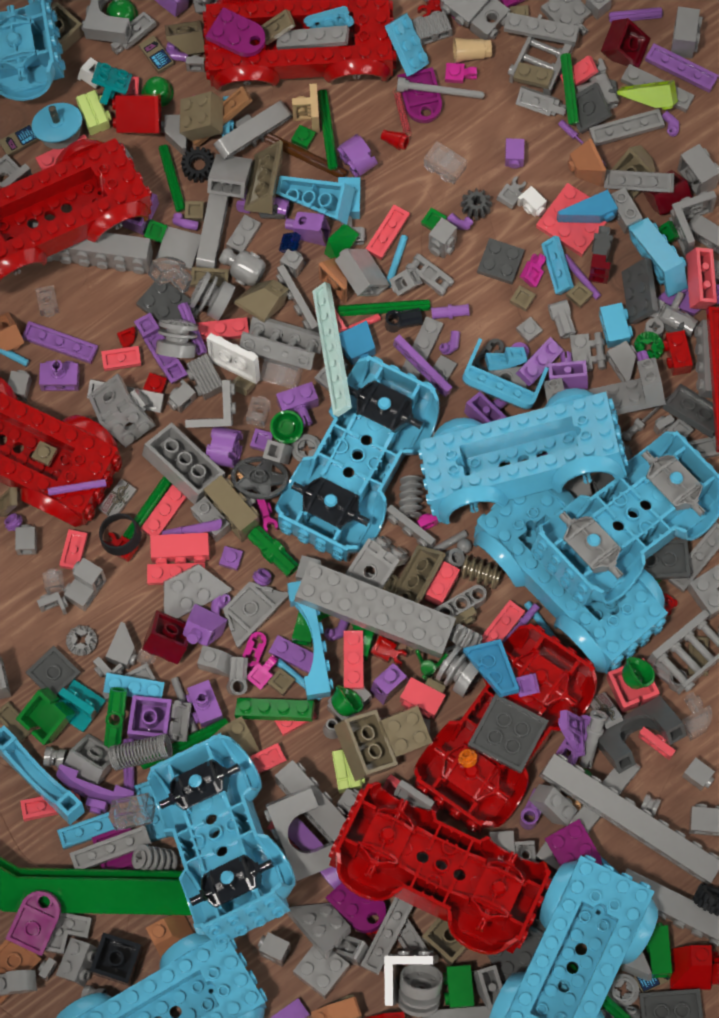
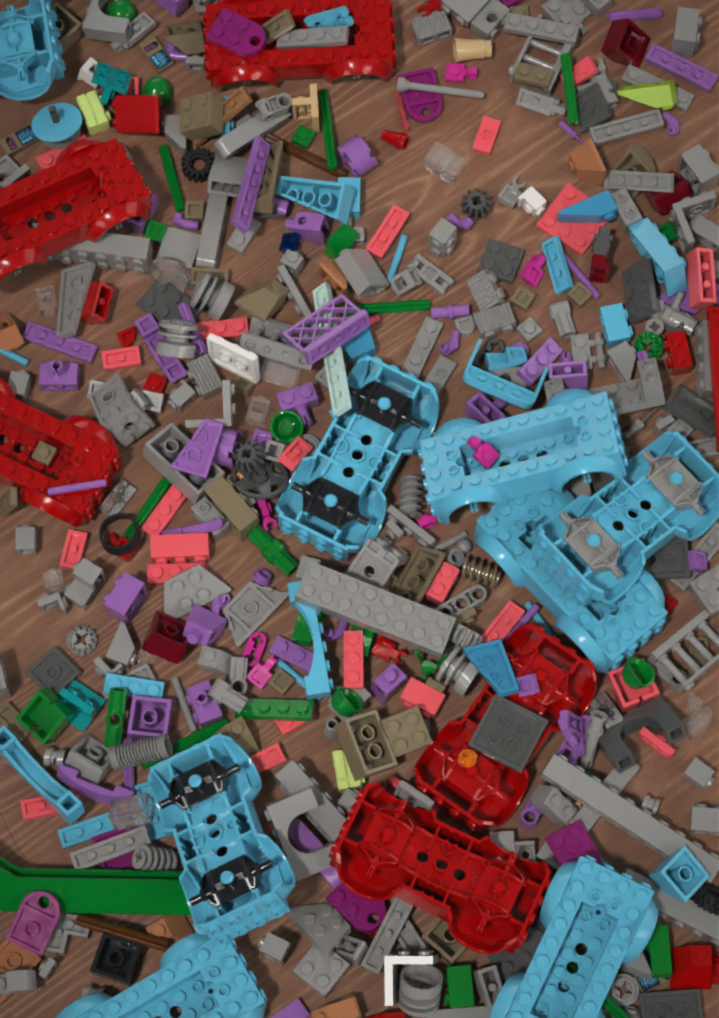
(13, 521): medium lavender plate -> none
(73, 294): none -> light grey wing
(77, 962): light grey bracket -> none
(96, 806): medium lavender plate -> none
(97, 303): none -> red brick
(121, 932): none -> reddish brown axle
(125, 598): none -> medium lavender brick
(179, 726): light grey hinge -> none
(200, 450): none -> medium lavender wing
(223, 693): none -> light grey piece
(231, 558): medium lavender plate -> none
(245, 267): light grey piece -> none
(249, 463): none -> dark grey gear
(251, 184): none -> medium lavender tile
(271, 107): none -> light grey piece
(294, 453): none -> coral plate
(334, 335): none -> medium lavender fence
(393, 531): none -> light grey plate
(405, 319): black piece -> none
(407, 44): medium azure plate -> none
(422, 365): medium lavender tile -> none
(432, 218): green plate -> none
(465, 325): none -> light grey tile
(484, 453): none -> dark pink plate
(485, 290): none -> light grey brick
(486, 135): none -> coral plate
(494, 321): none -> light grey brick
(514, 153): medium lavender brick -> none
(679, 875): none -> medium azure slope
(697, 561): none -> medium lavender tile

